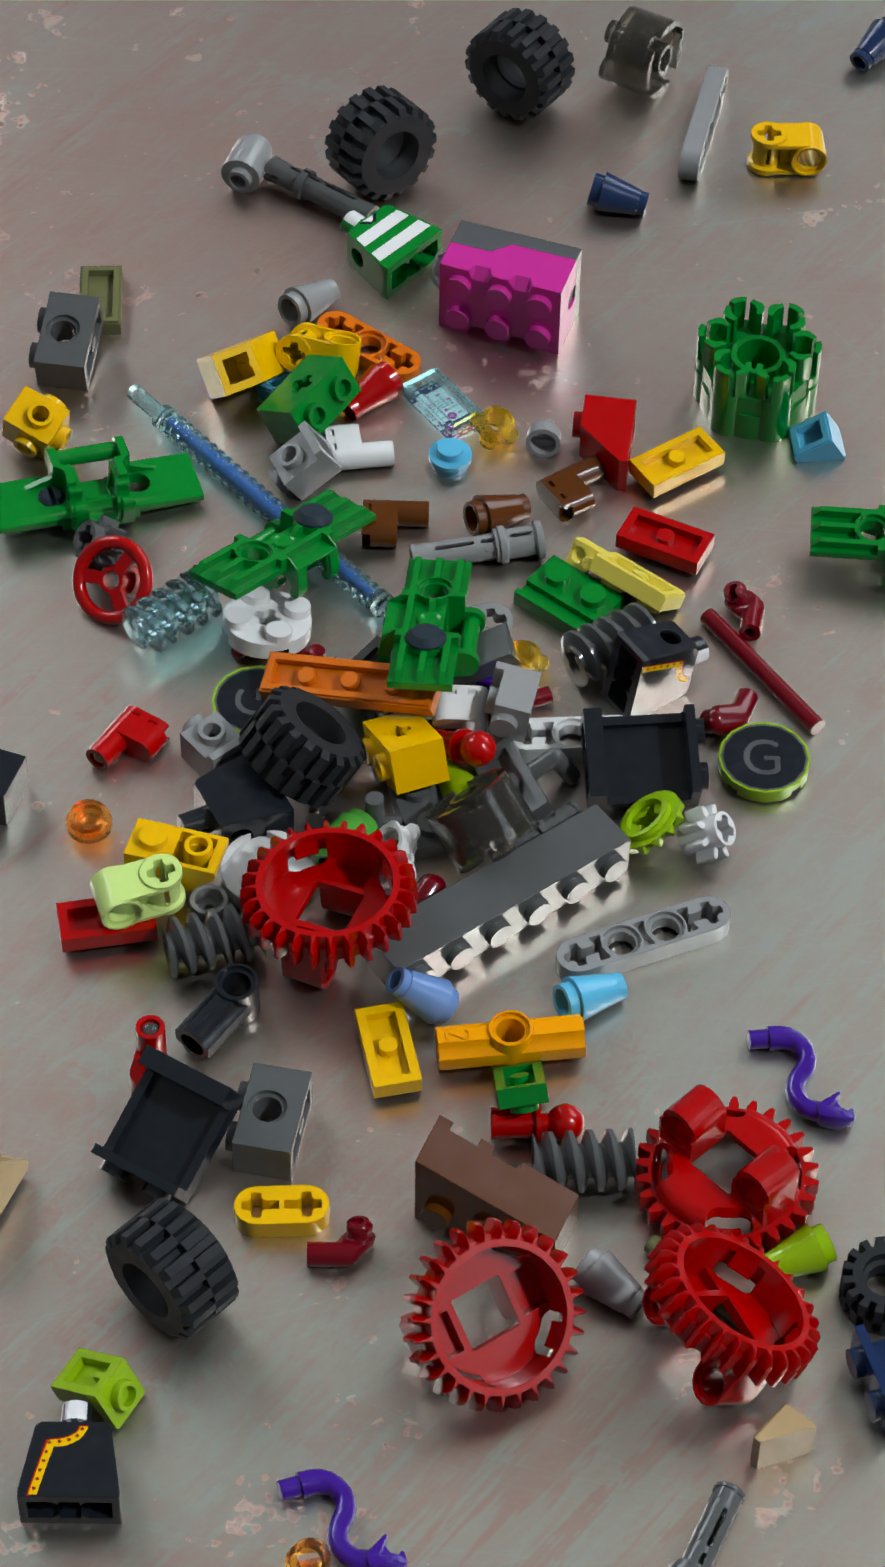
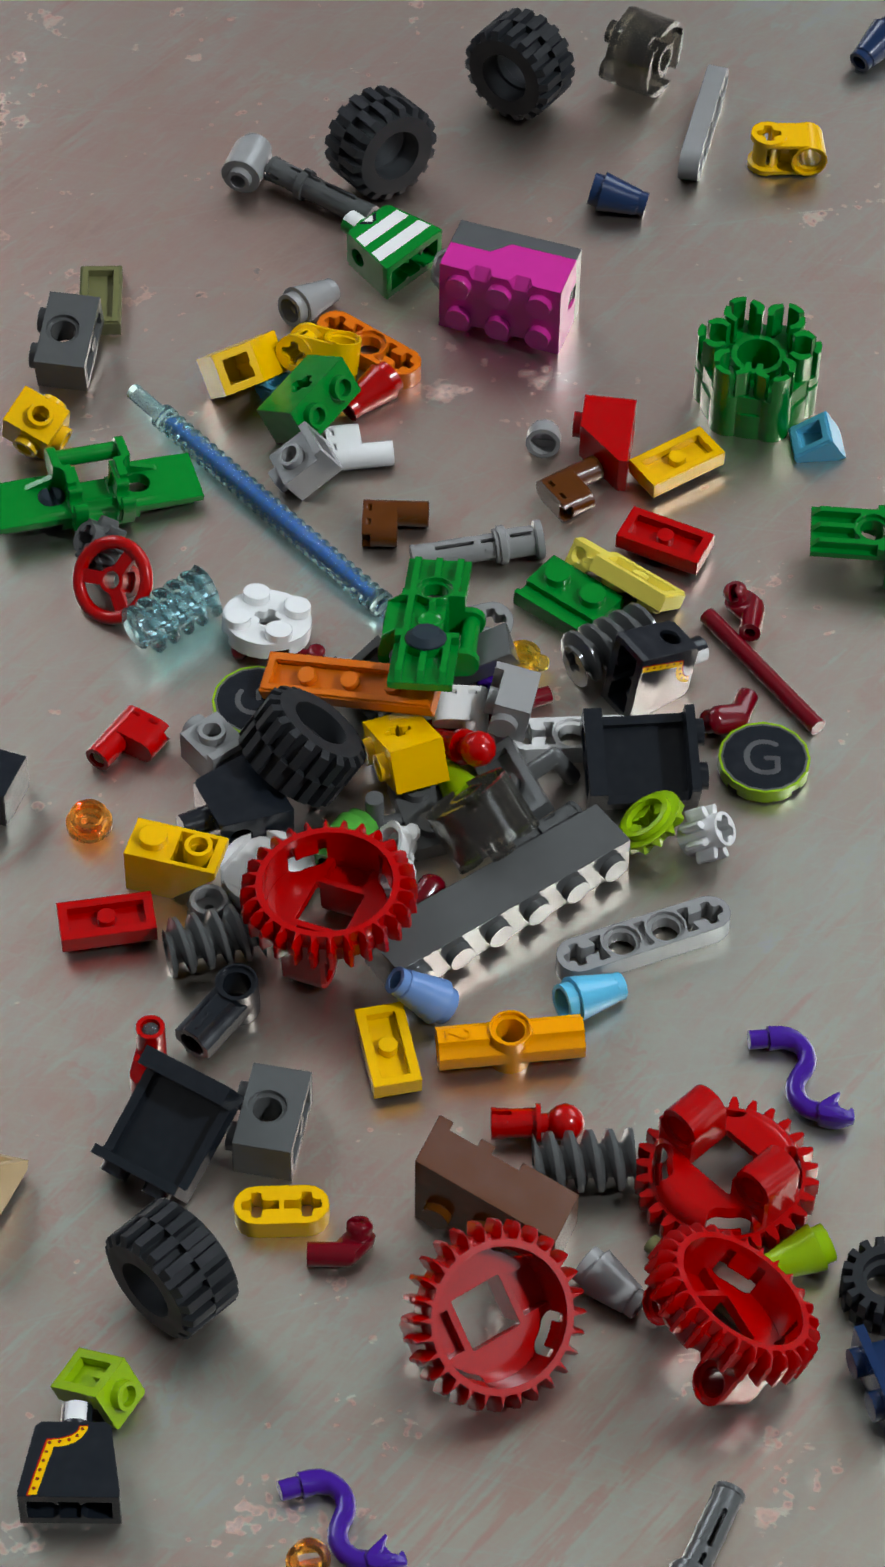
(135, 894): yellowish green piece -> none
(285, 548): green piece -> none
(441, 403): clear light blue tile -> none
(450, 457): medium azure plate -> none
(489, 511): reddish brown cone -> none
(499, 418): clear yellow plate -> none
(521, 1087): green plate -> none
(782, 1438): tan slope -> none

